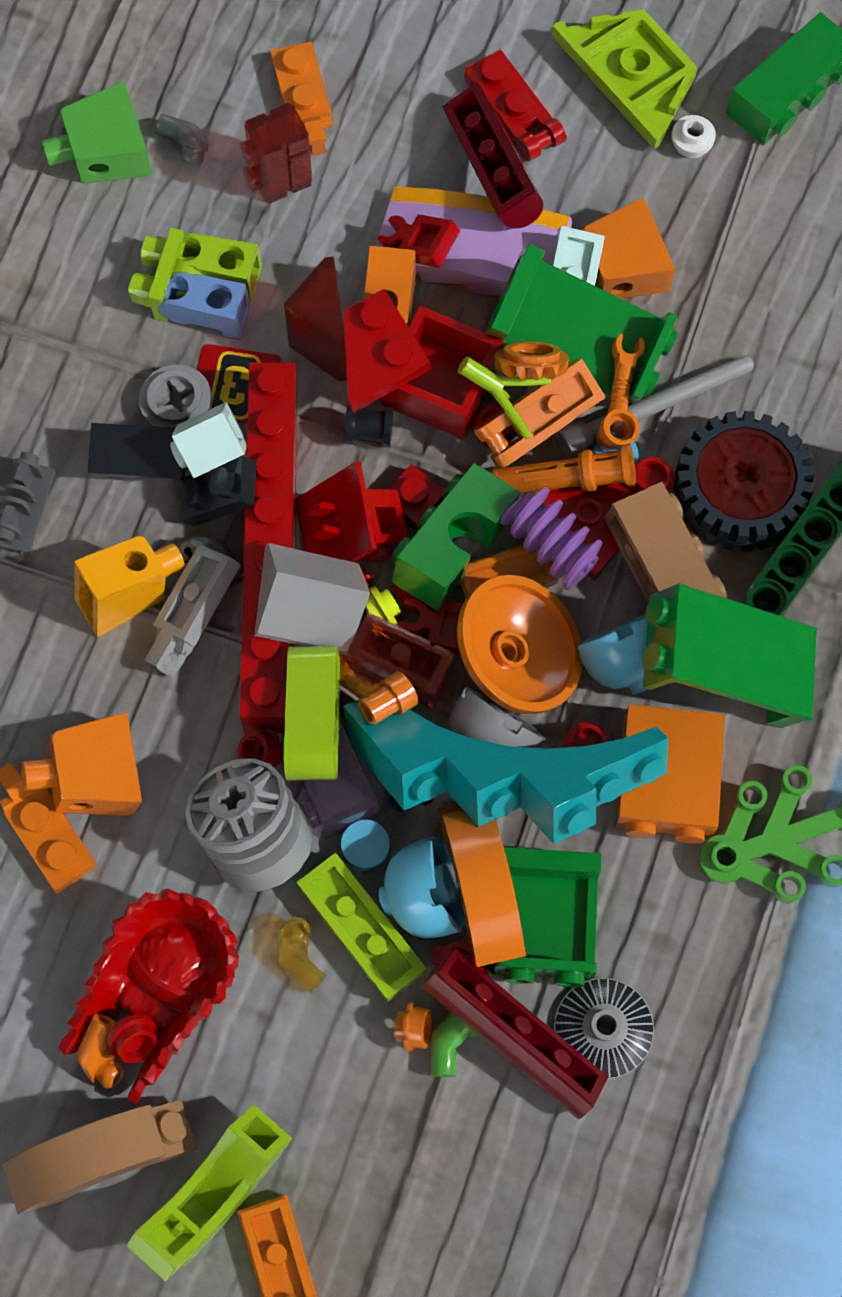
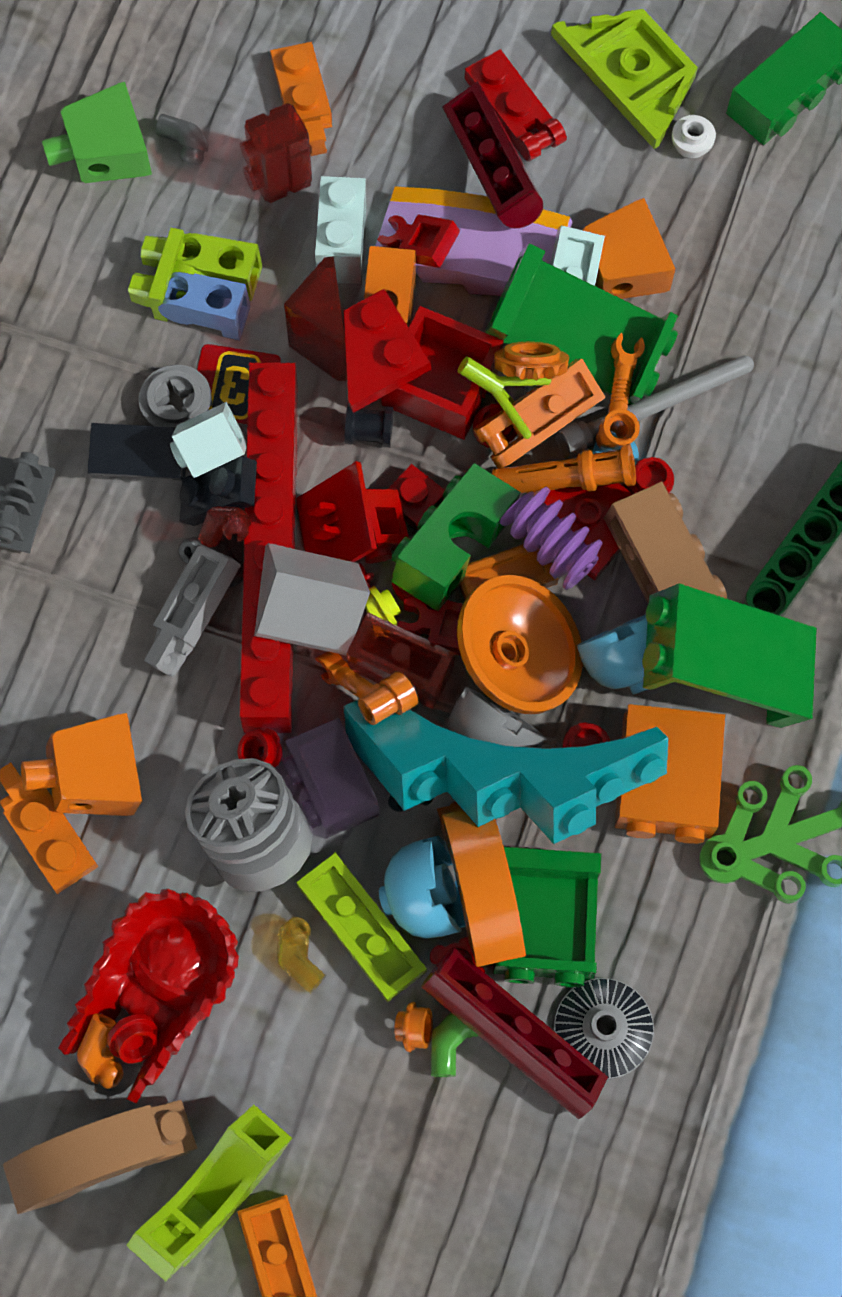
(123, 581): light orange torso -> none
(225, 522): none -> clear red arm
(312, 713): lime beam -> none
(342, 226): none -> light aqua brick
(365, 845): medium azure tile -> none
(759, 507): wheel -> none

